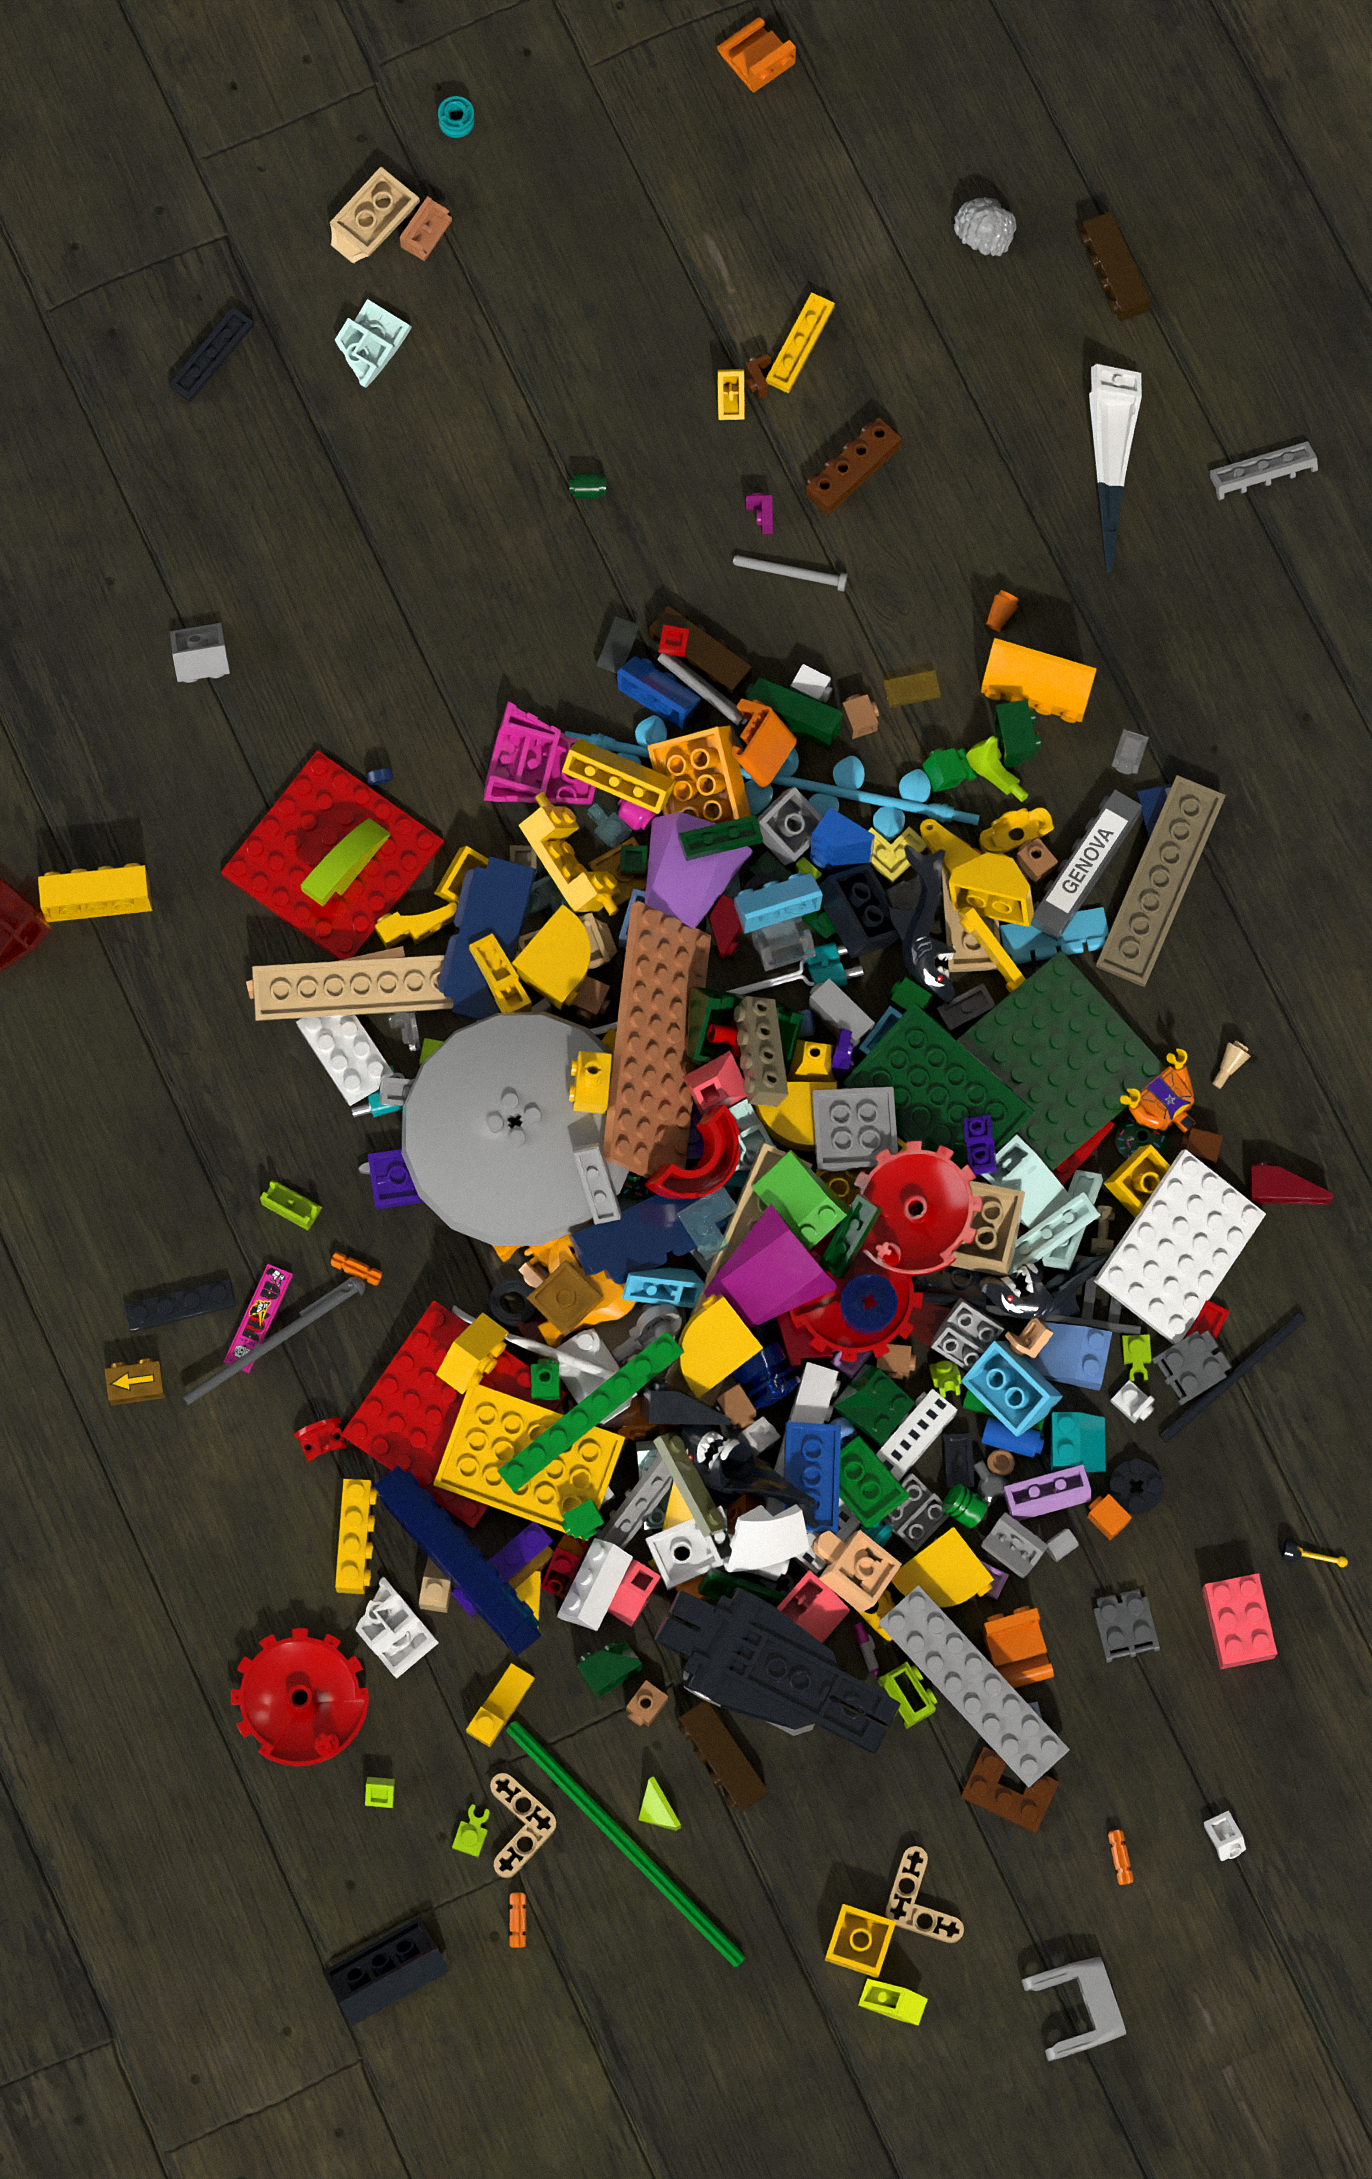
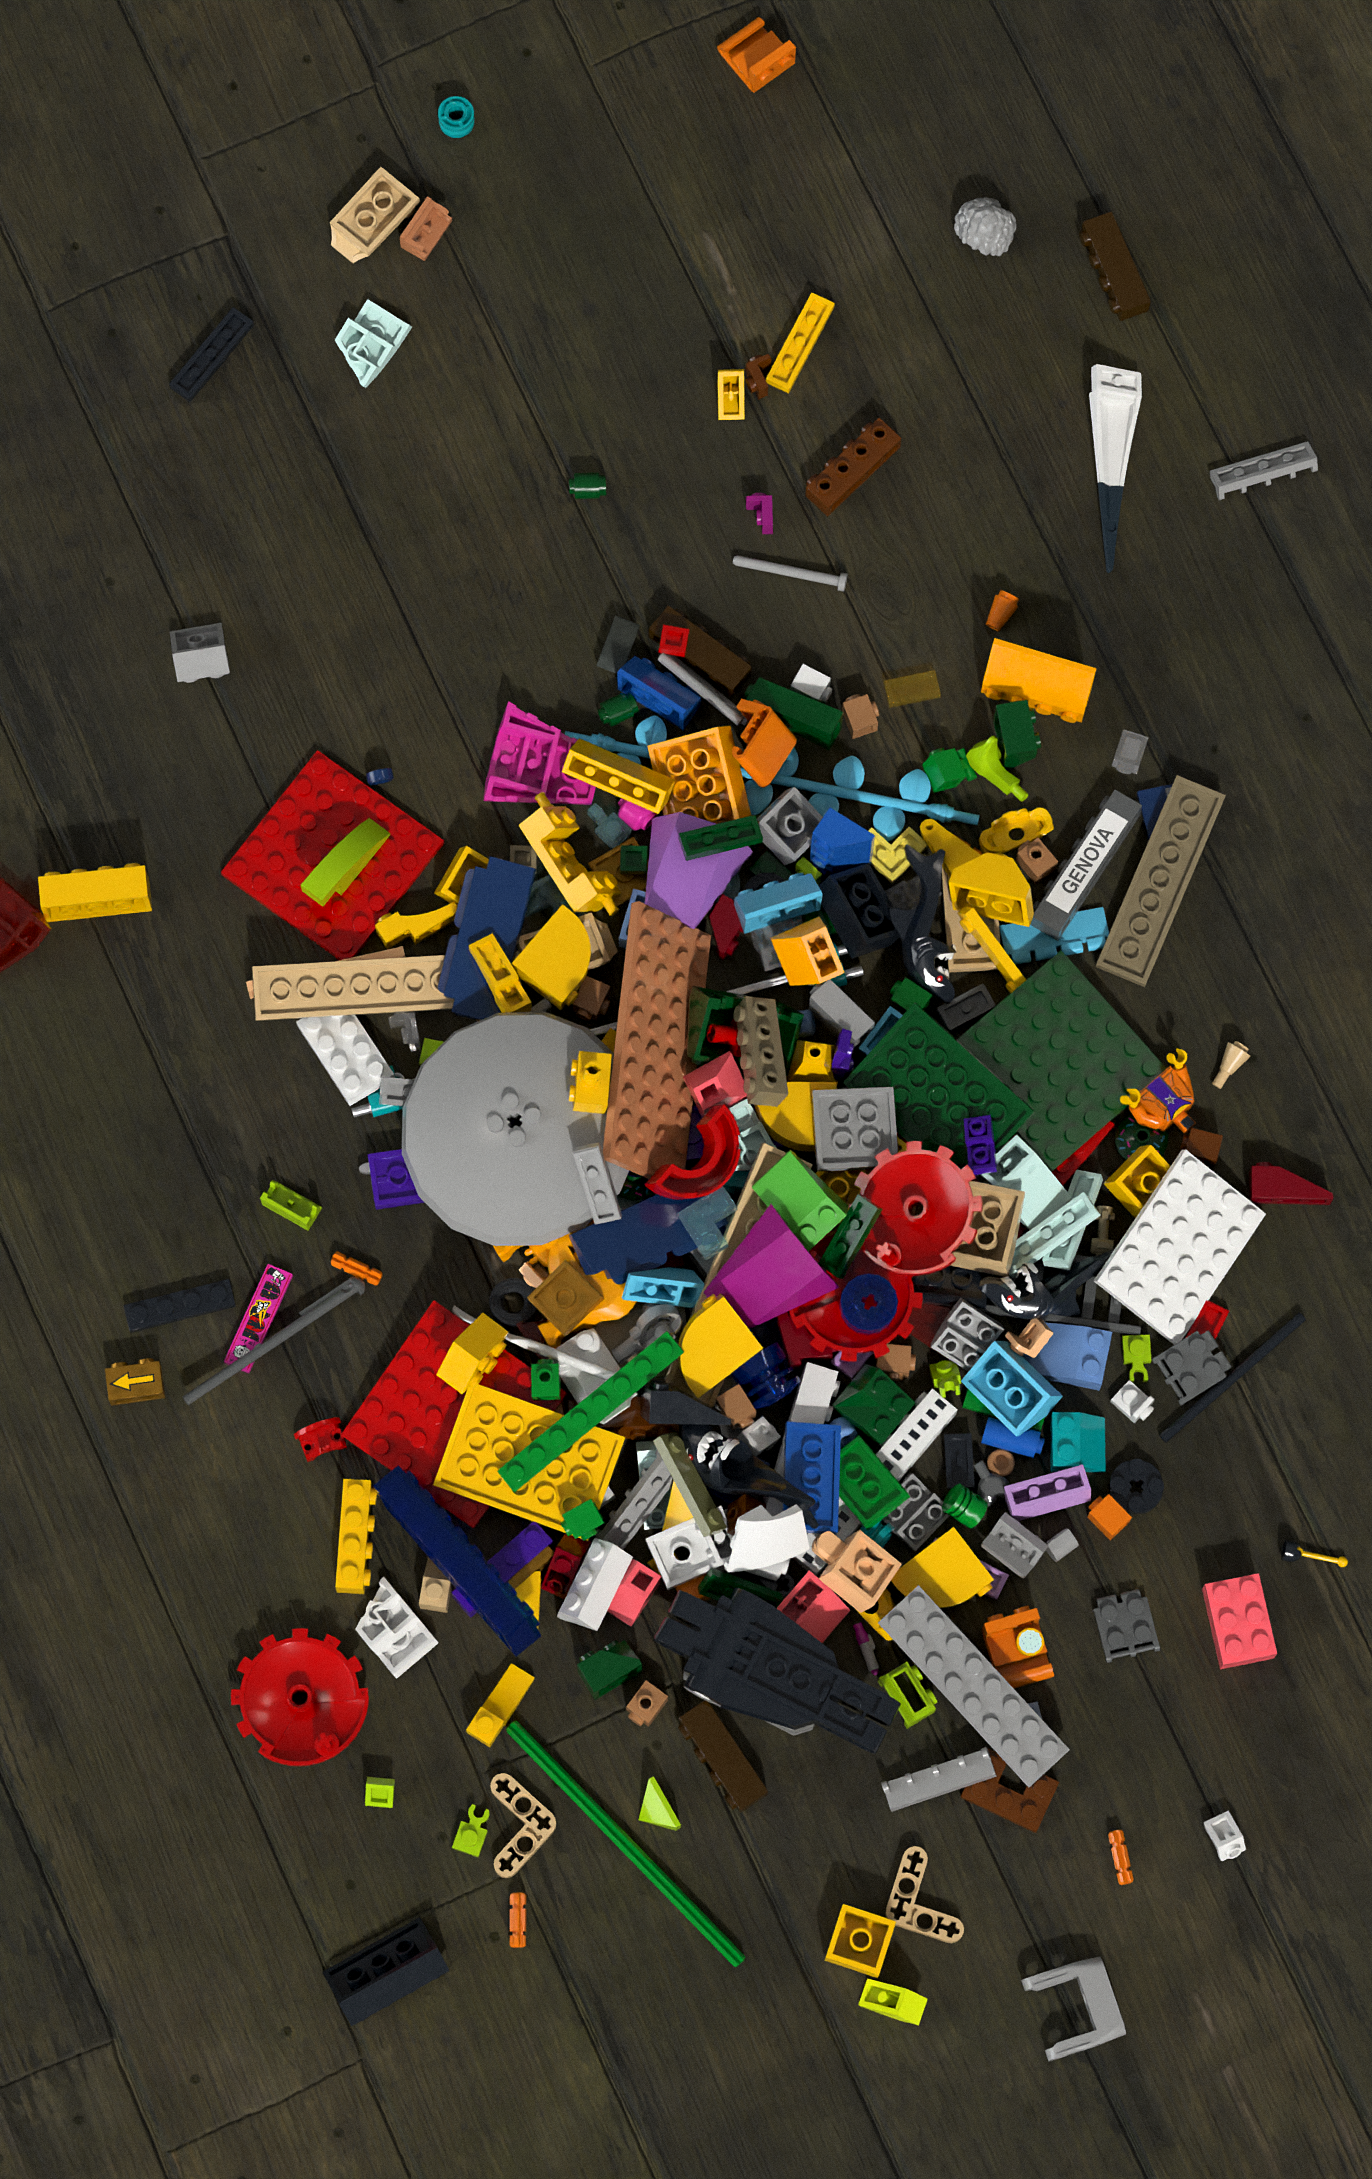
(617, 709): none -> dark green brick
(807, 954): none -> light orange slope
(939, 1779): none -> light grey hinge
(1029, 1642): none -> light aqua tile

